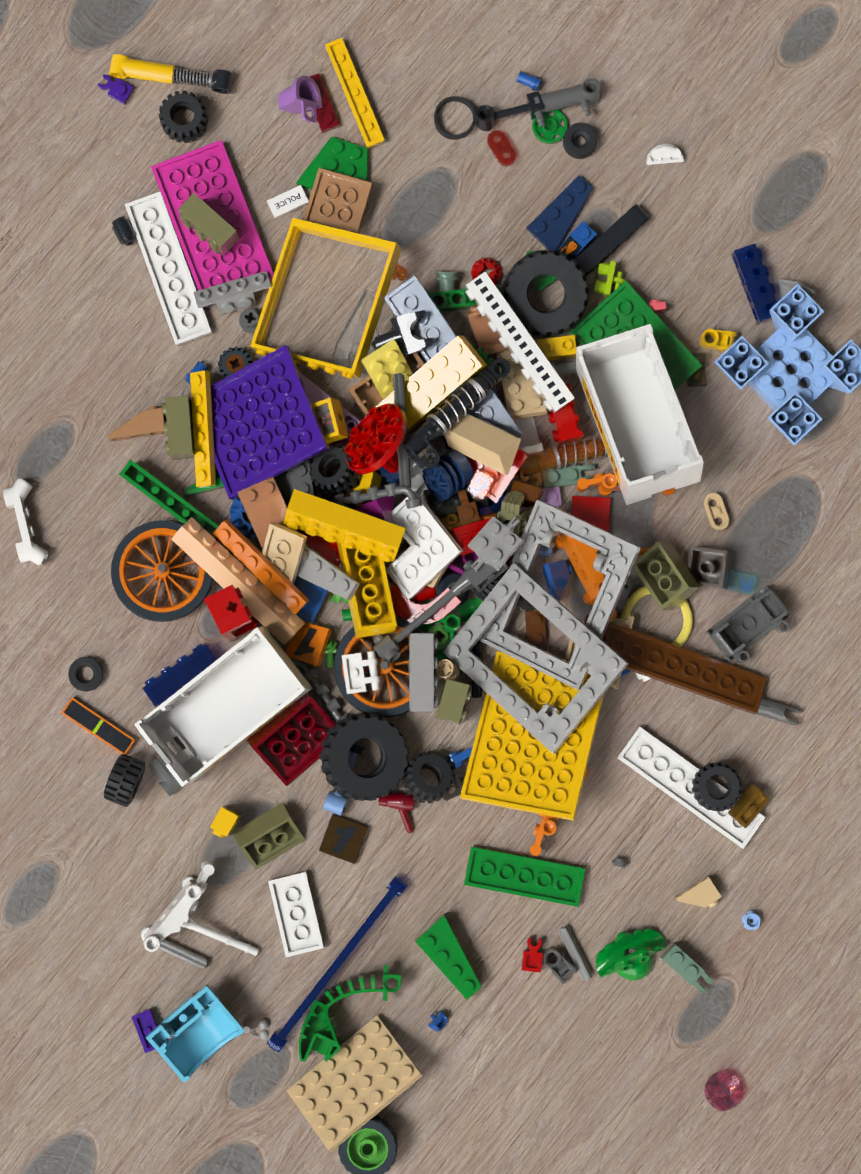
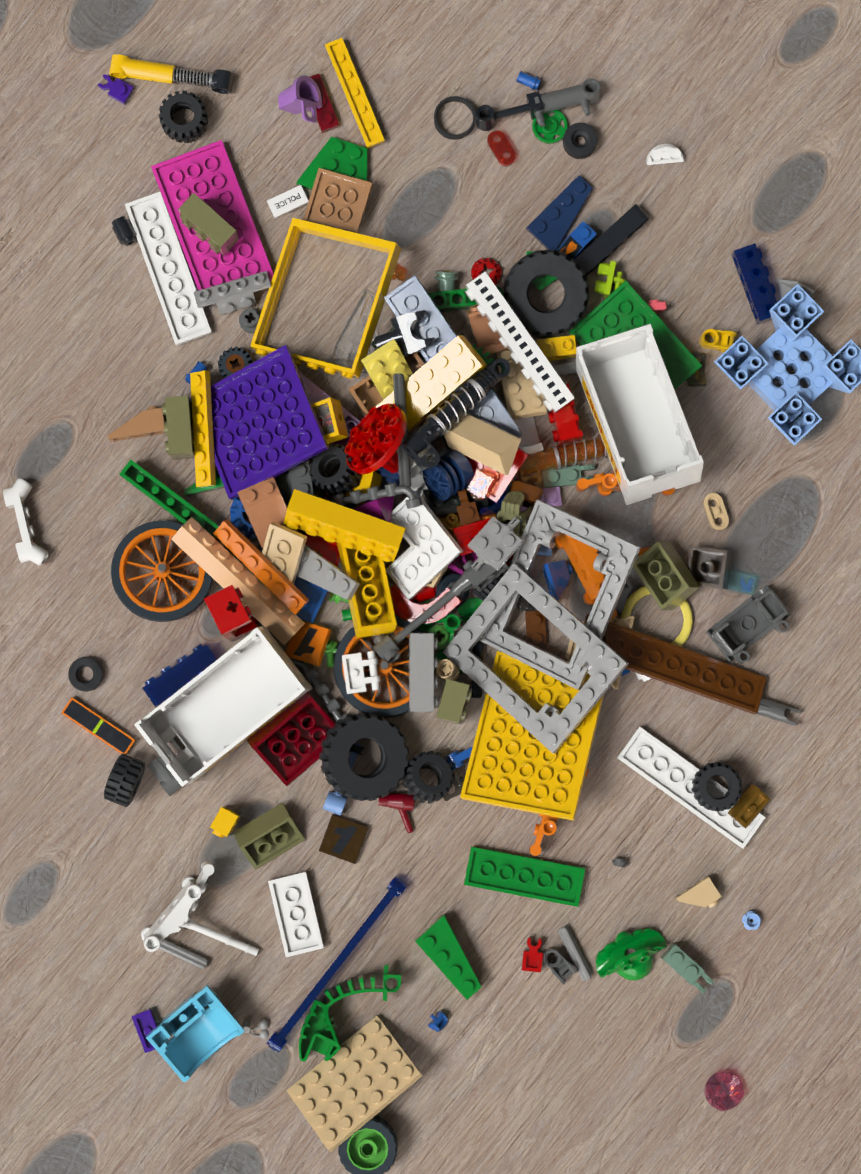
(592, 509): red plate -> none

